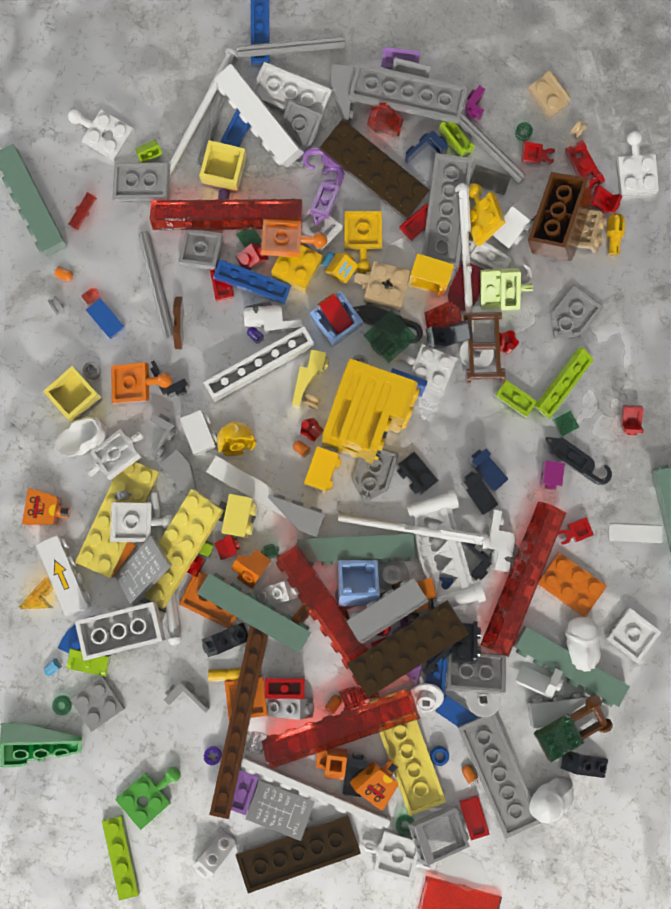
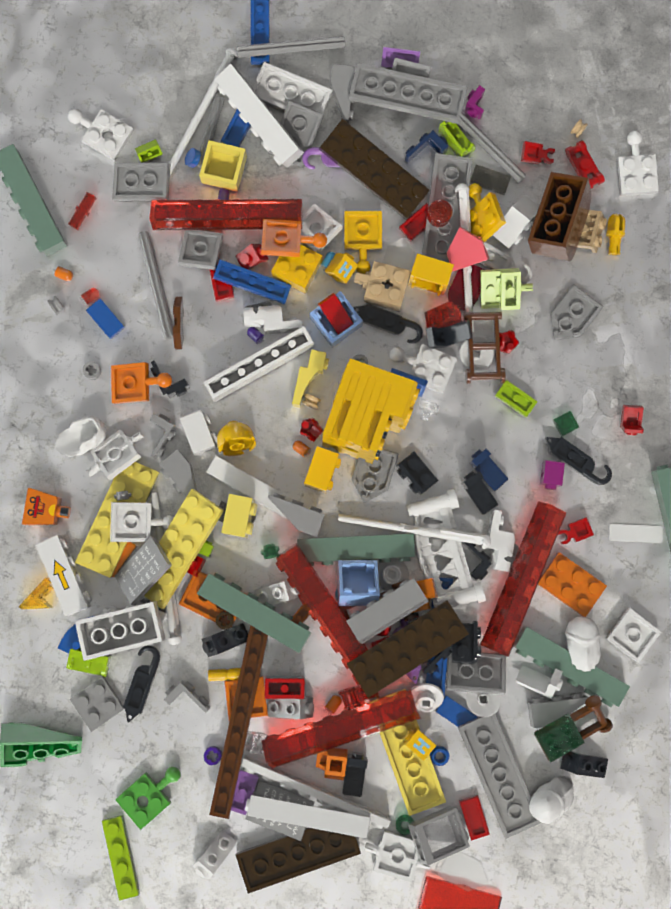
(52, 667): dark azure piece -> none
(68, 705): clear green plate -> none
(72, 394): light yellow piece -> none
(141, 684): none -> black plate
(192, 157): none -> blue tile
(219, 623): none -> dark brown bush
(227, 547): red bracket -> none
(248, 237): clear green plate -> none
(250, 567): orange brick -> none
(308, 816): none -> white brick
(326, 195): medium lavender plate -> none
(376, 783): orange torso -> none
(385, 120): clear red brick -> none
(389, 337): clear green plate -> none
(419, 743): none -> yellow brick
(439, 213): none -> clear red head
(466, 250): none -> coral slope
(469, 774): orange piece -> none
(524, 125): clear green bush -> none
(549, 94): tan bracket -> none
(564, 382): lime plate -> none
(604, 200): red bracket -> none

